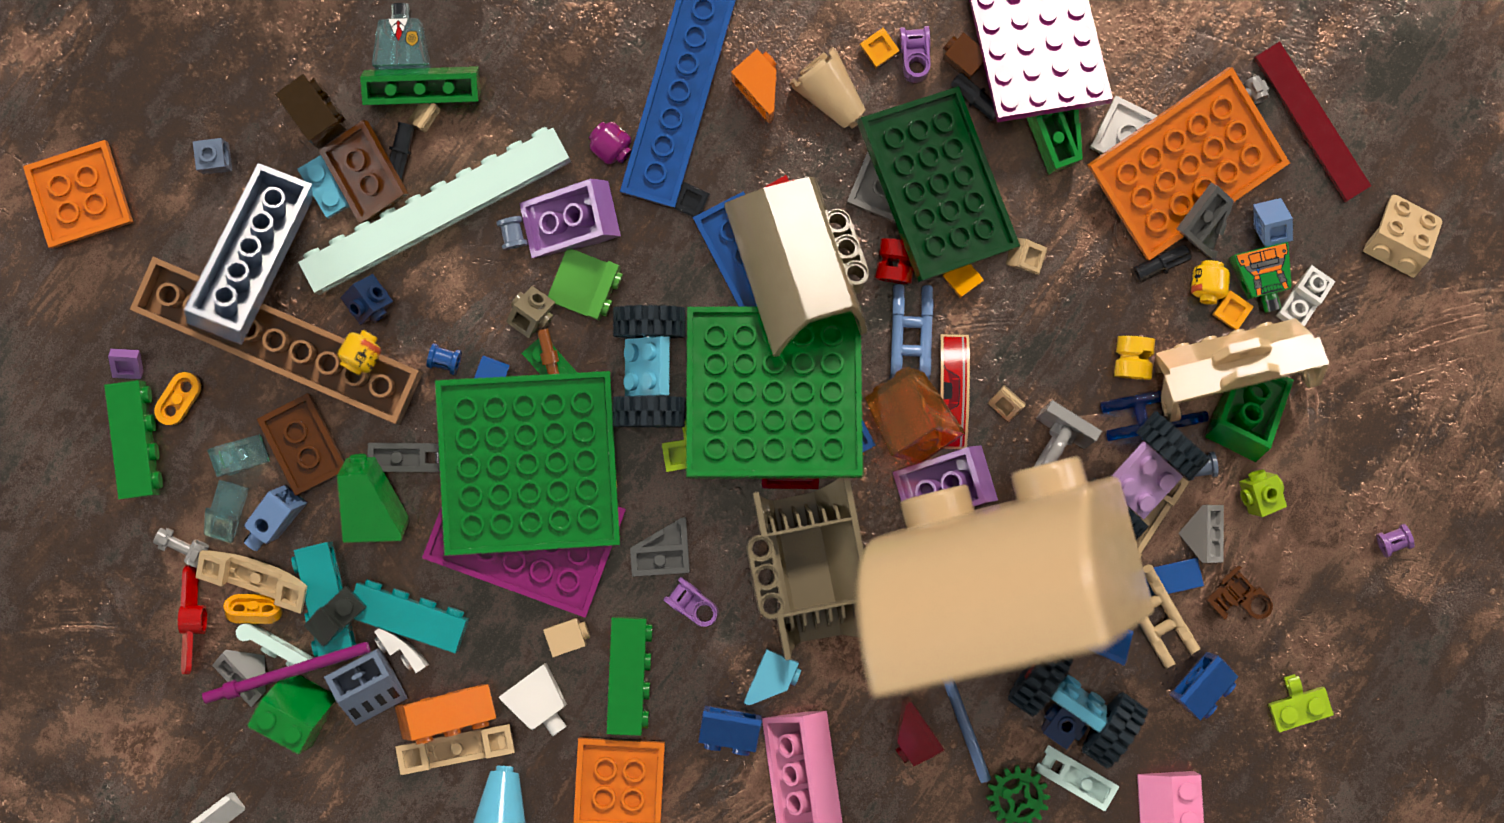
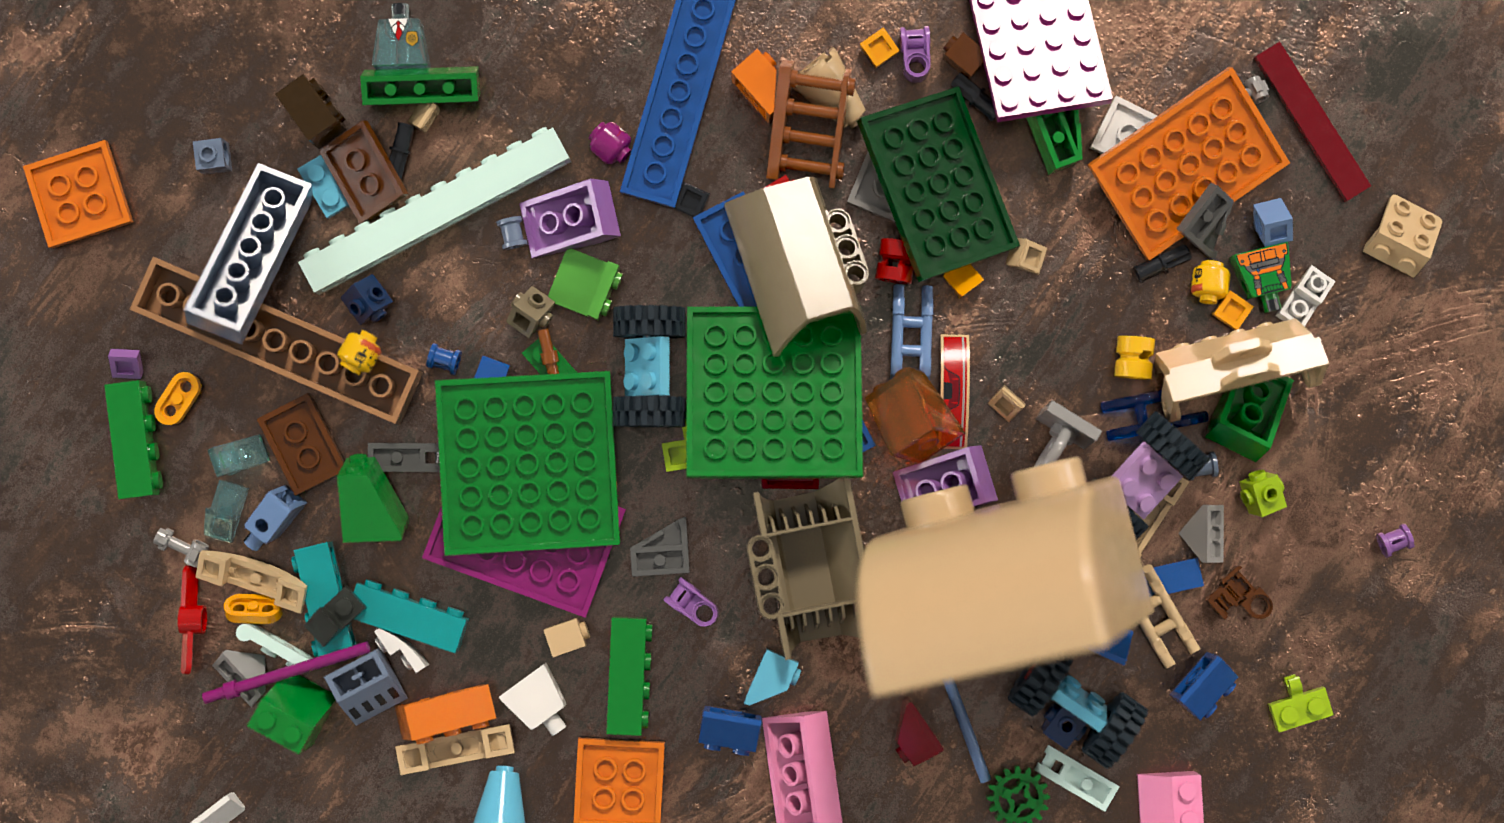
(784, 134): none -> dark orange fence

